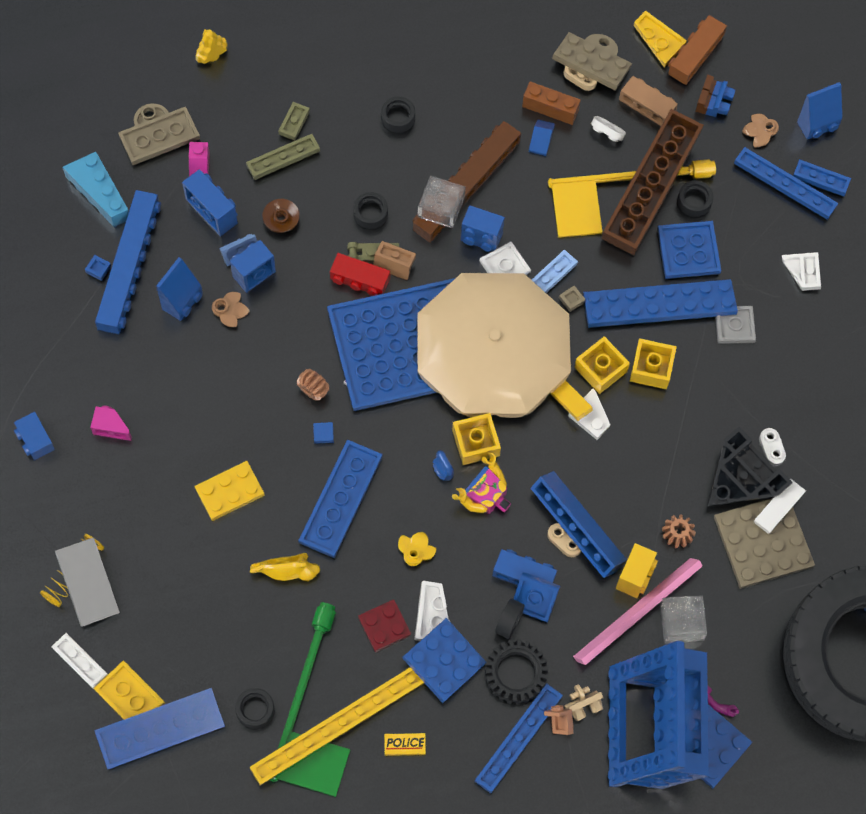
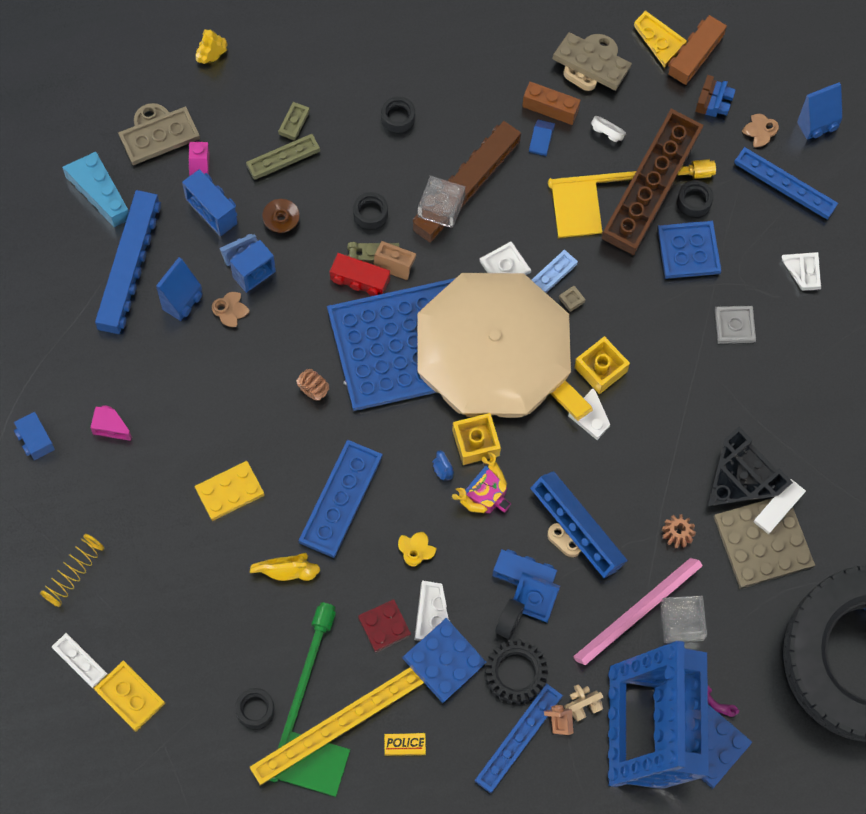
(87, 582): light grey tile -> none
(98, 267): blue plate -> none
(159, 728): blue plate -> none
(323, 432): blue tile -> none
(482, 229): blue brick -> none
(636, 571): yellow brick -> none
(647, 100): medium nougat brick -> none
(653, 363): yellow brick -> none
(660, 303): blue plate -> none
(773, 445): white plate -> none
(822, 177): blue plate -> none

